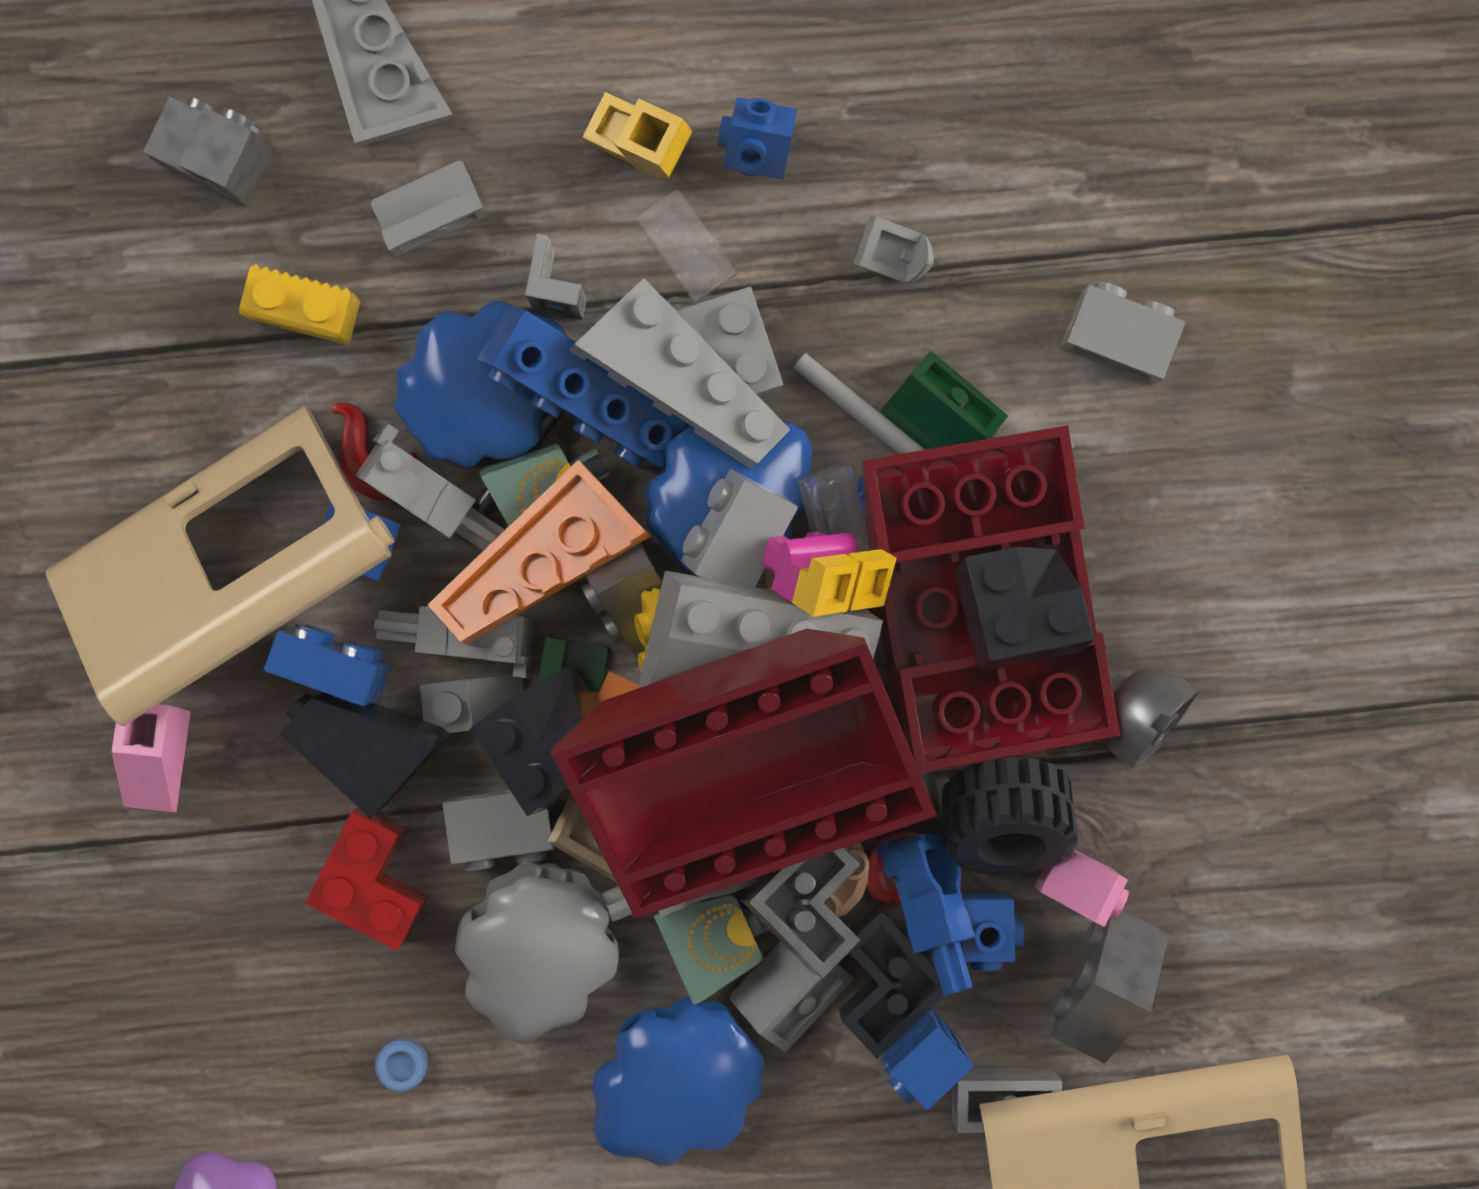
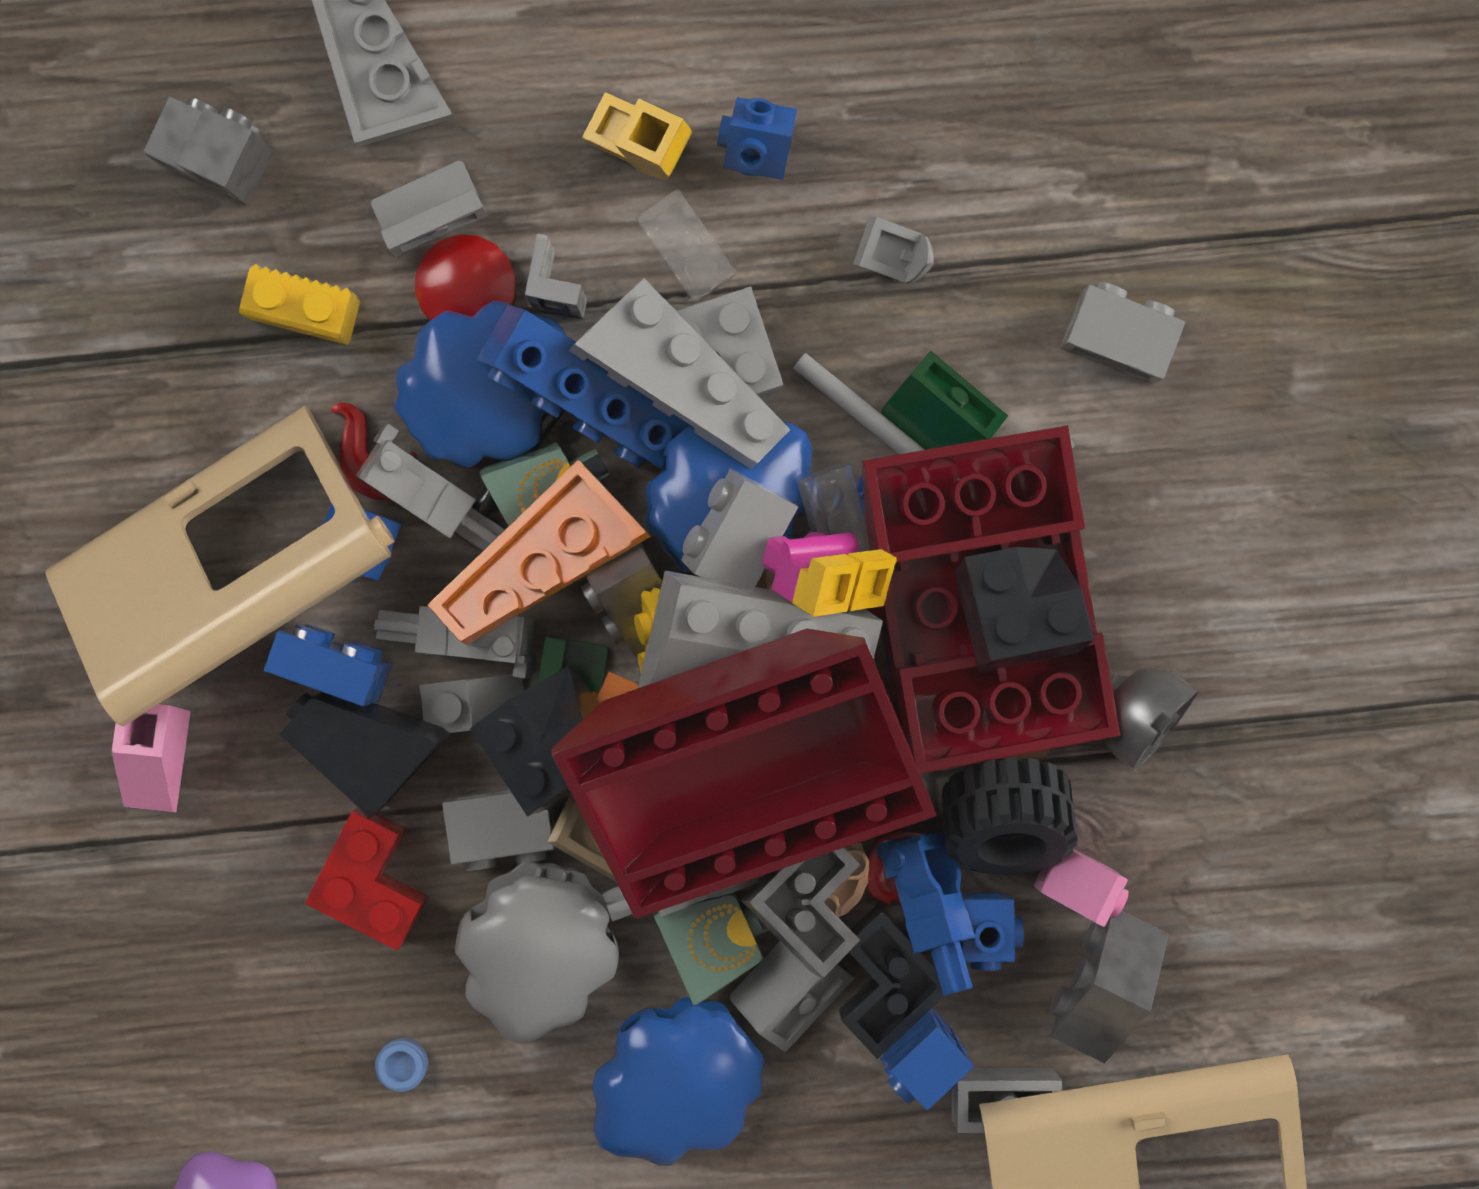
(463, 276): none -> red dish

